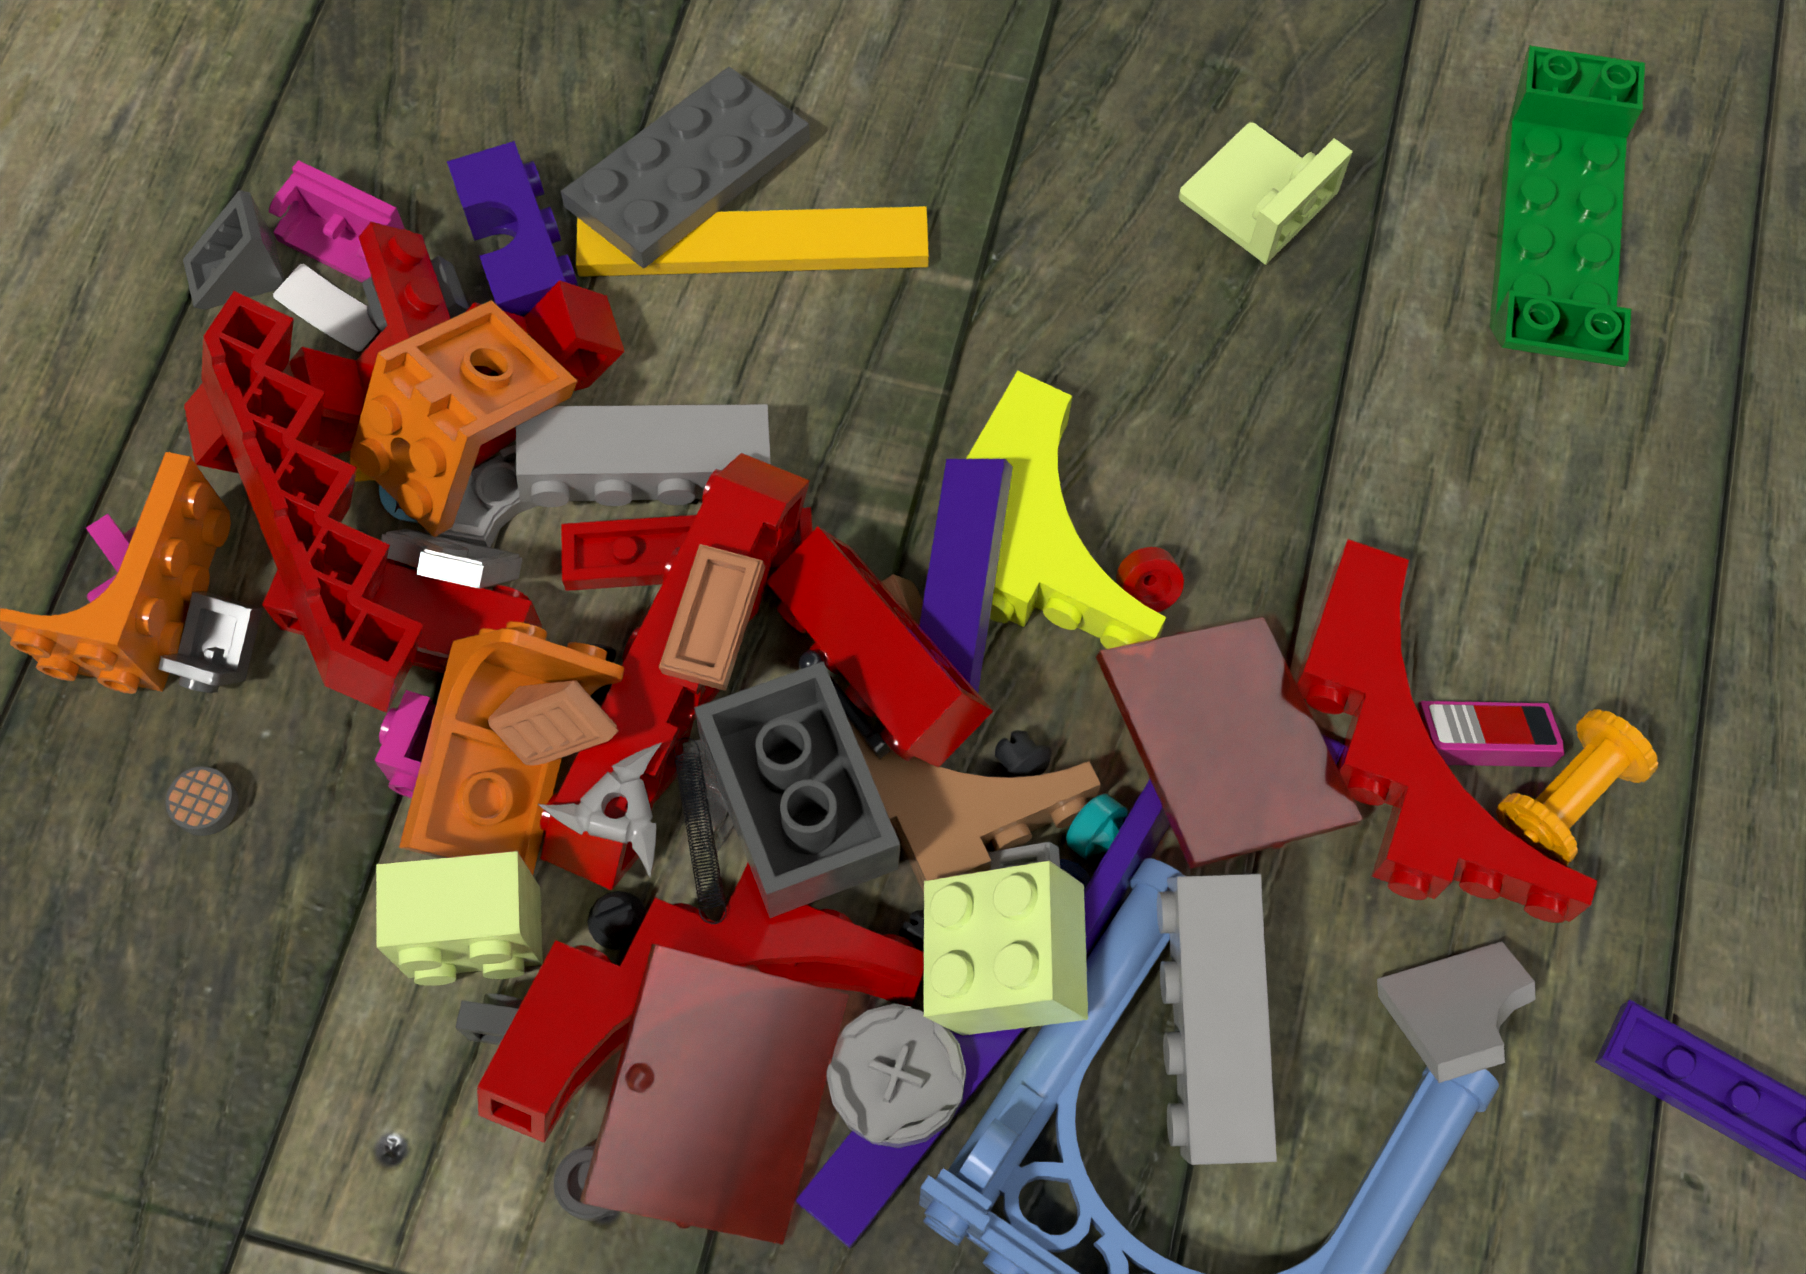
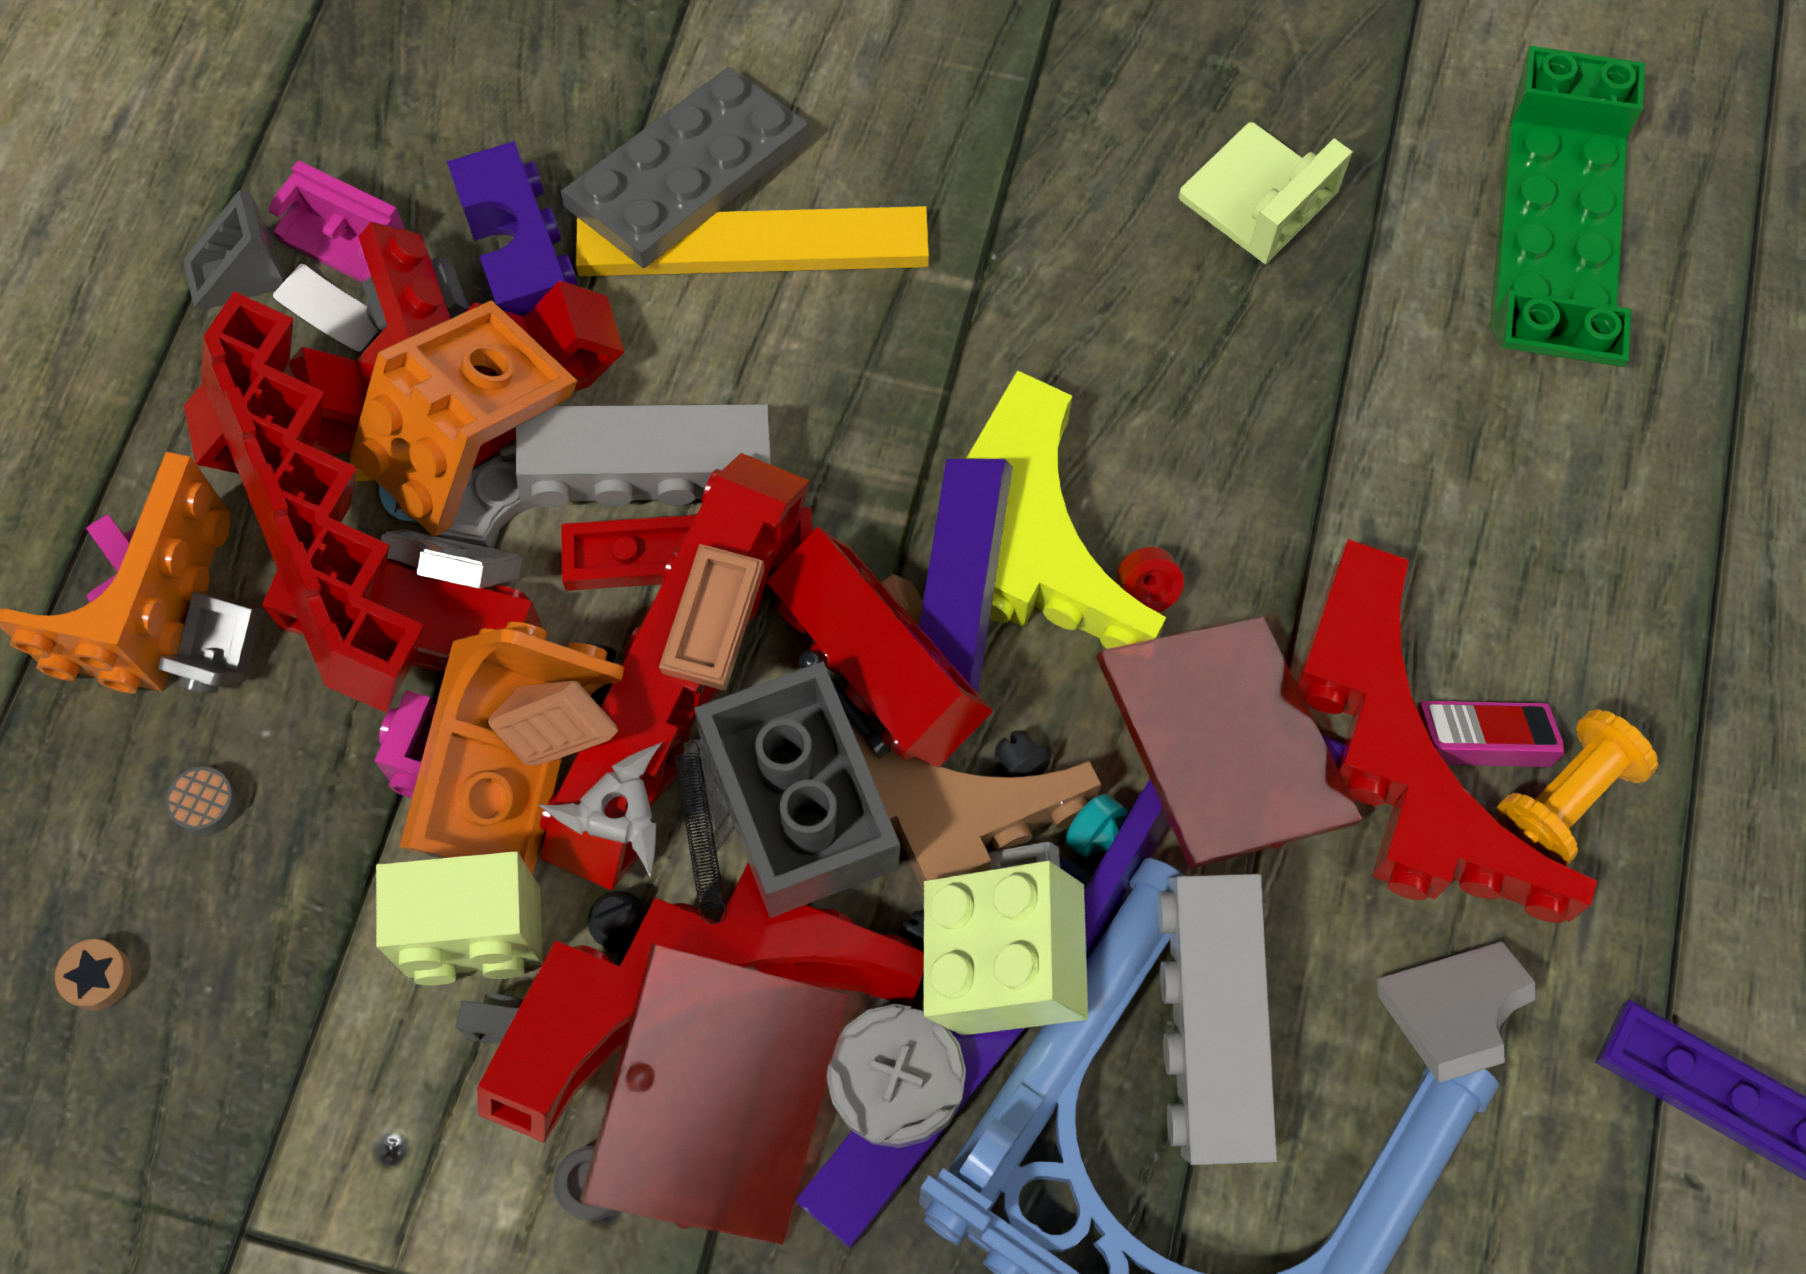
(93, 975): none -> medium nougat tile

